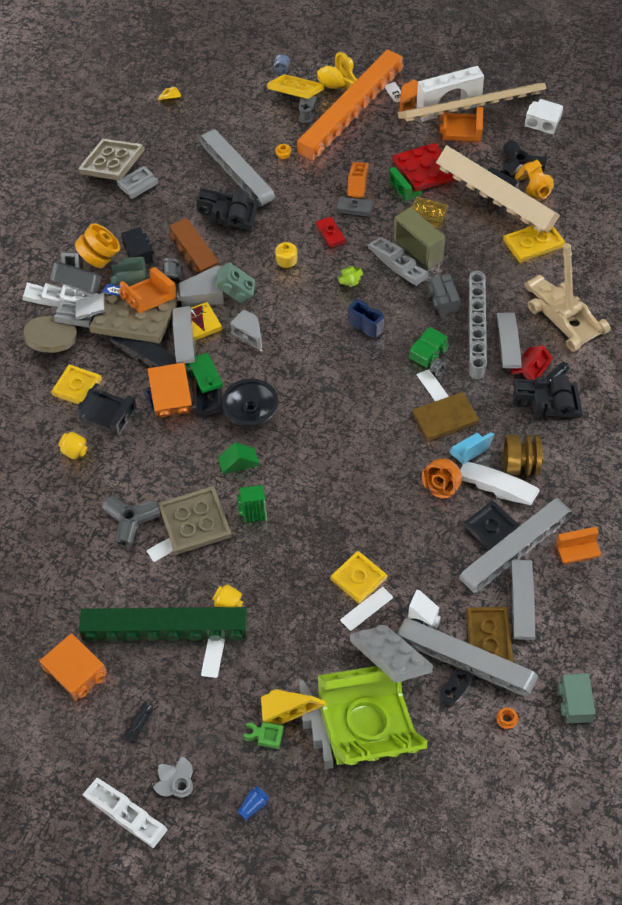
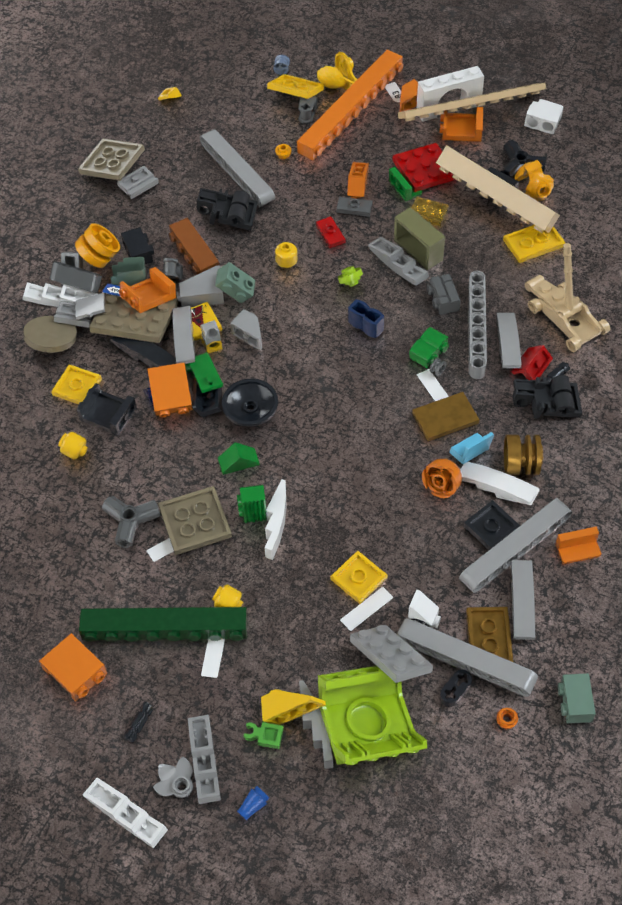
(204, 759): none -> light grey slope
(210, 334): none -> light grey leg
(276, 516): none -> white slope

